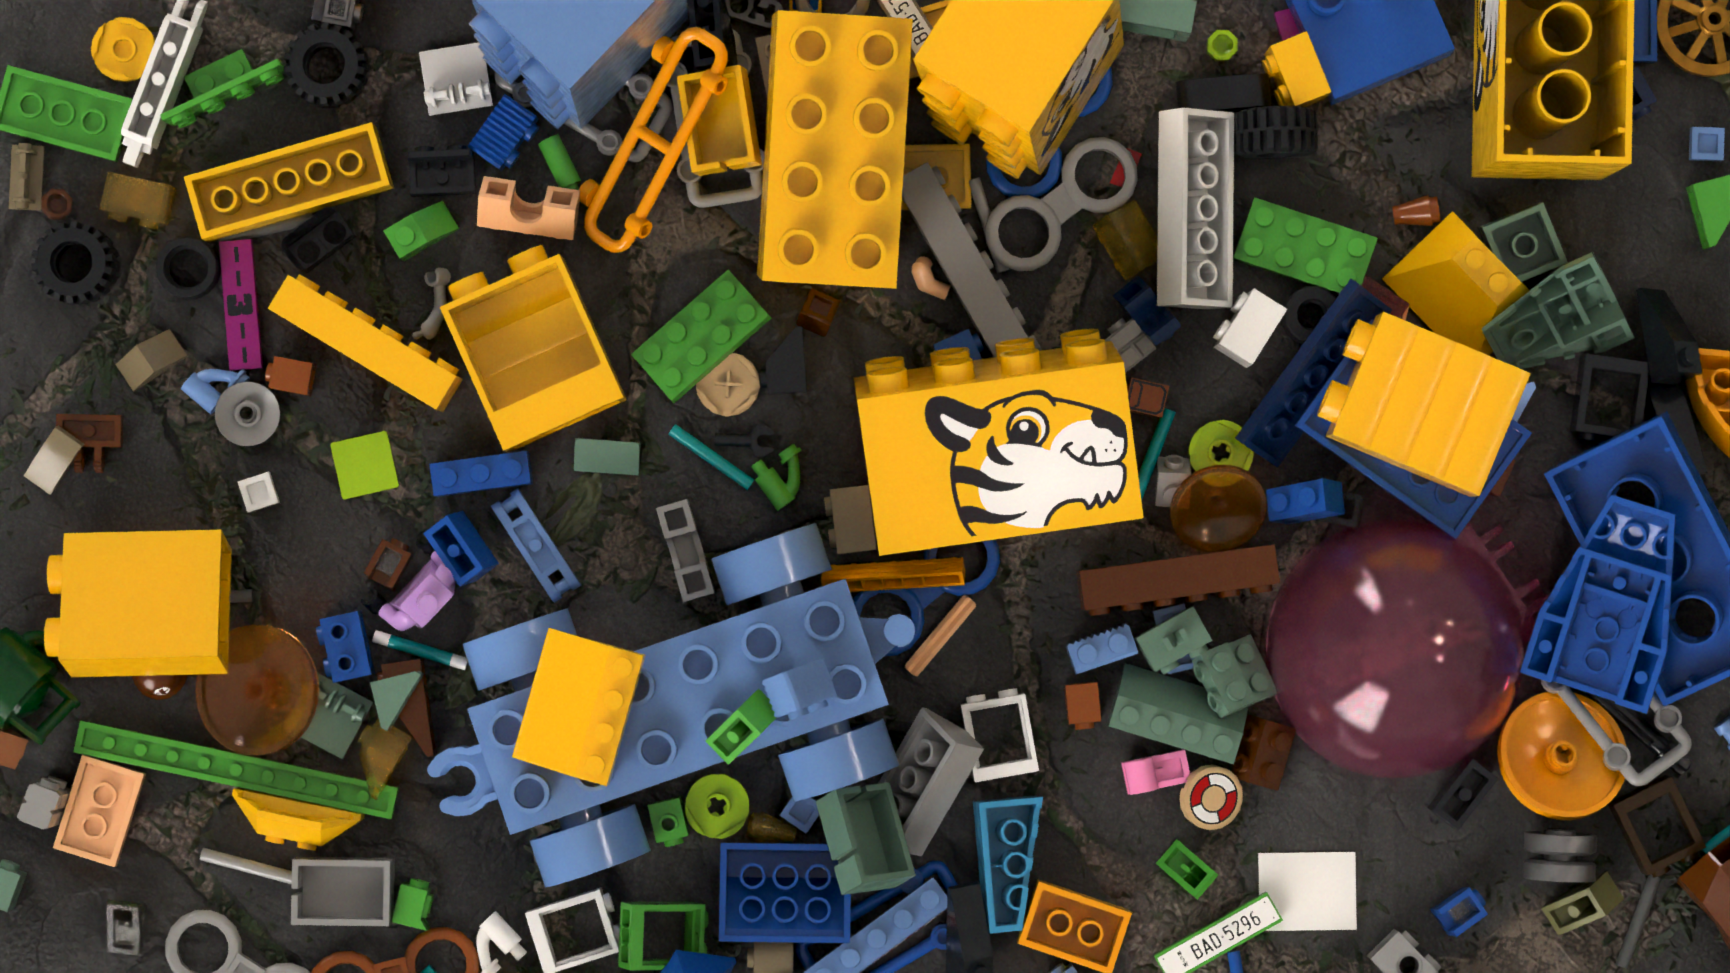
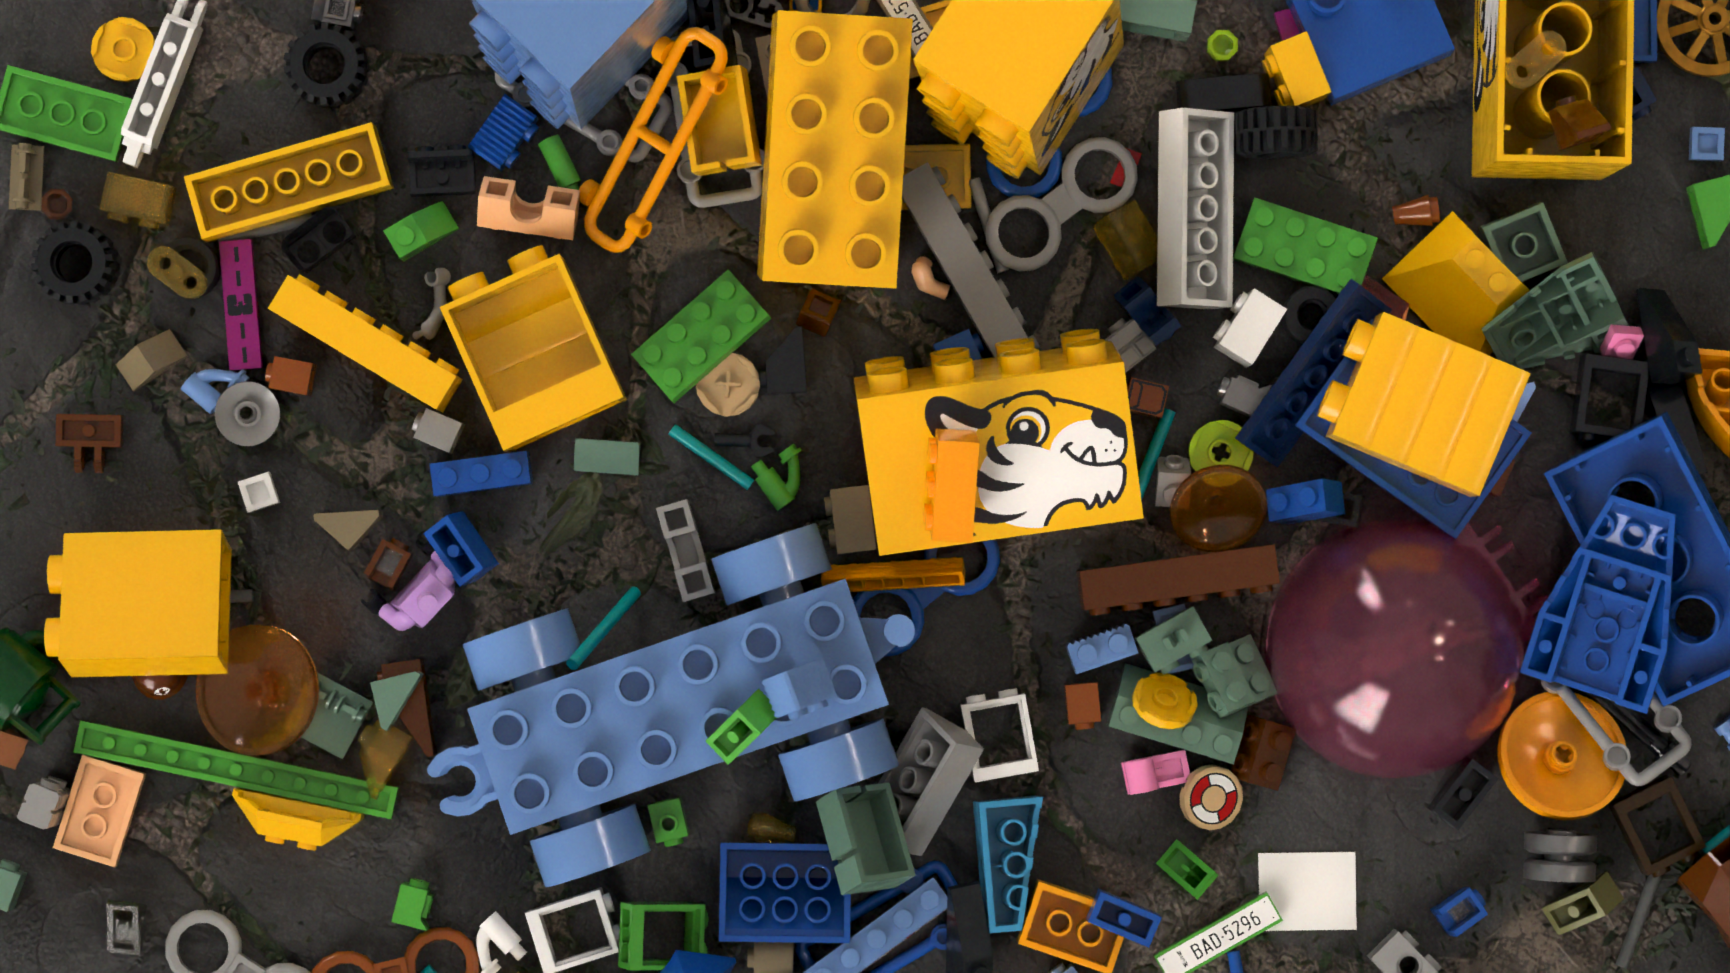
(53, 459): slope -> none
(178, 272): none -> clear yellow plate
(221, 82): bright green bracket -> none
(246, 865): light grey bar -> none
(343, 891): light grey piece -> none
(345, 646): blue brick -> none
(349, 527): none -> dark tan slope
(364, 465): lime sticker -> none
(420, 650): teal bar -> none
(437, 430): none -> light grey brick
(455, 79): white hinge -> none
(535, 545): medium blue plate -> none
(578, 706): yellow slope -> none
(603, 628): none -> teal bar
(713, 824): lime plate -> none
(801, 813): medium blue plate -> none
(940, 635): light nougat axle -> none
(951, 485): none -> light orange brick
(1123, 918): none -> blue brick
(1164, 701): none -> yellow tile
(1241, 394): none -> flat silver window
(1535, 60): none -> clear yellow plate
(1577, 122): none -> reddish brown slope
(1621, 341): none -> bright pink plate

